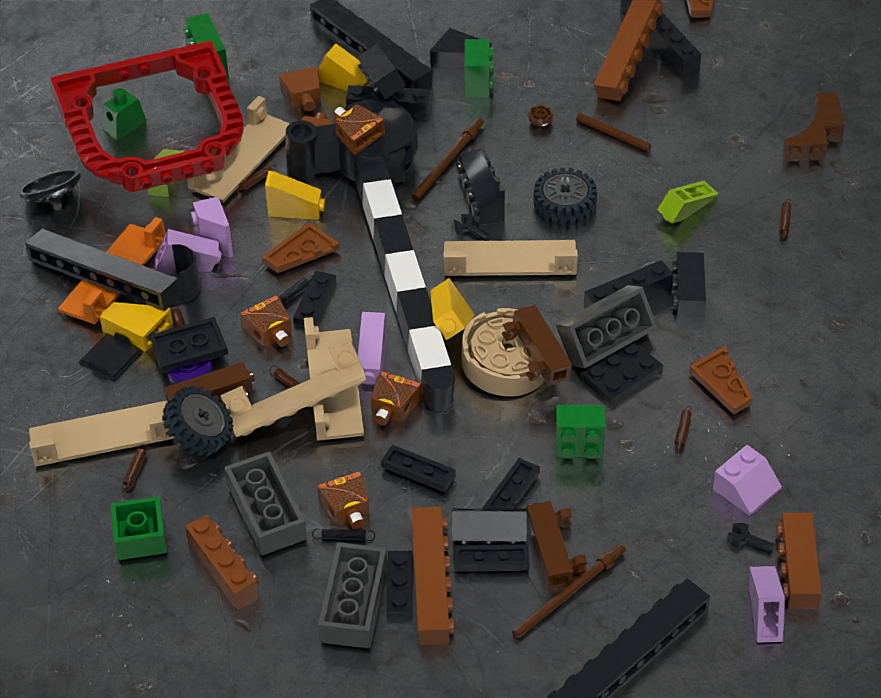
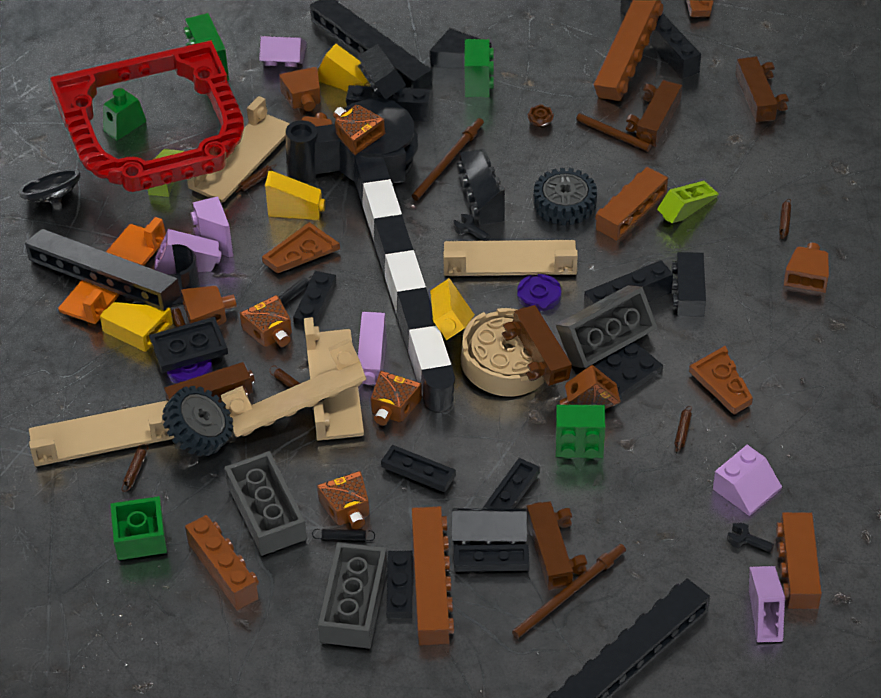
(111, 356): black piece -> none
(206, 303): none -> dark orange torso
(282, 50): none -> lavender slope
(539, 291): none -> dark purple tile
(591, 388): none -> dark orange torso
(631, 203): none -> dark orange brick
(658, 113): none -> reddish brown brick
(757, 90): none -> reddish brown brick
(808, 269): none -> dark orange torso
(825, 128): reddish brown arch -> none

